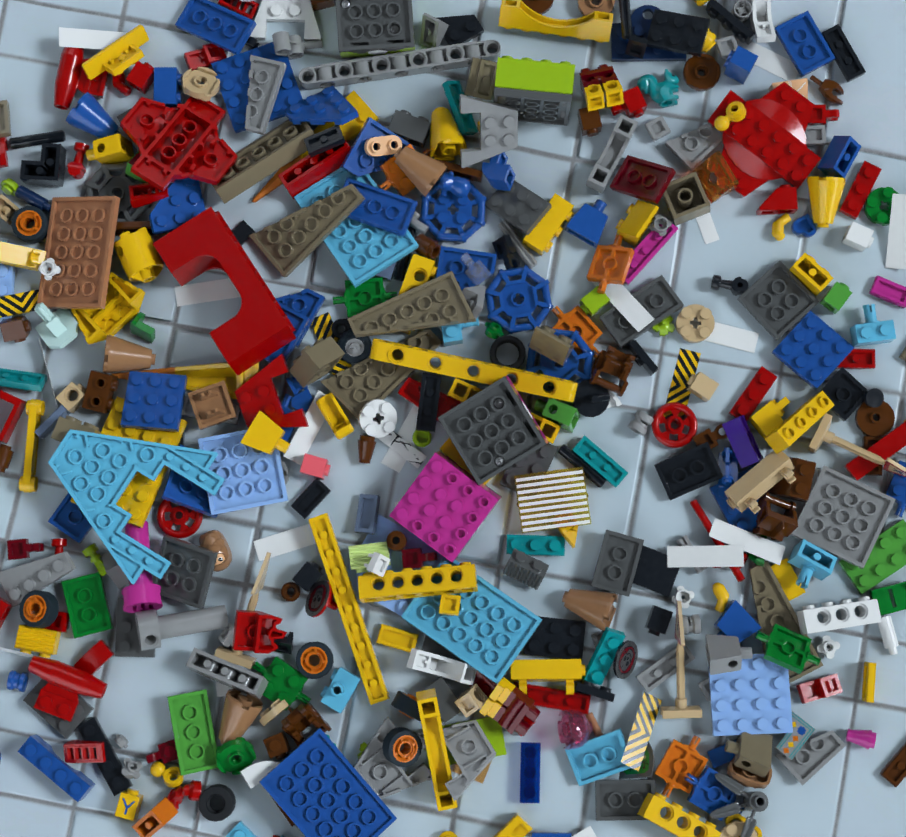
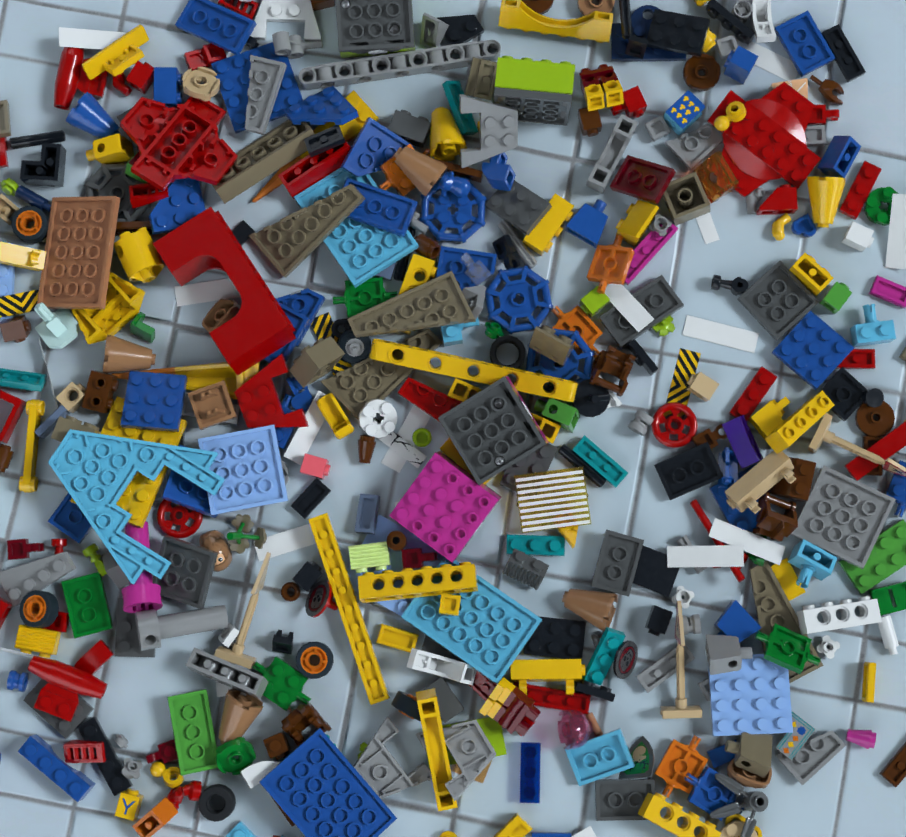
(49, 263): white plate -> none
(76, 168): red leg -> none
(220, 313): none -> medium nougat piece
(238, 540): none -> dark tan plant
(256, 631): red plate -> none
(265, 435): yellow torso -> none
(276, 708): tan plate -> none
(340, 689): medium azure brick -> none
(377, 564): white tile -> none
(384, 145): light nougat plate -> none
(393, 742): wheel -> none
(428, 402): black plate -> none
(471, 700): tan brick -> none
(641, 731): sticker -> none
(660, 92): teal animal -> none
(683, 113): none -> piece
(702, 315): tan plate -> none
(722, 596): yellow arm -> none
(752, 198): none -> light grey arm
(819, 688): slope -> none

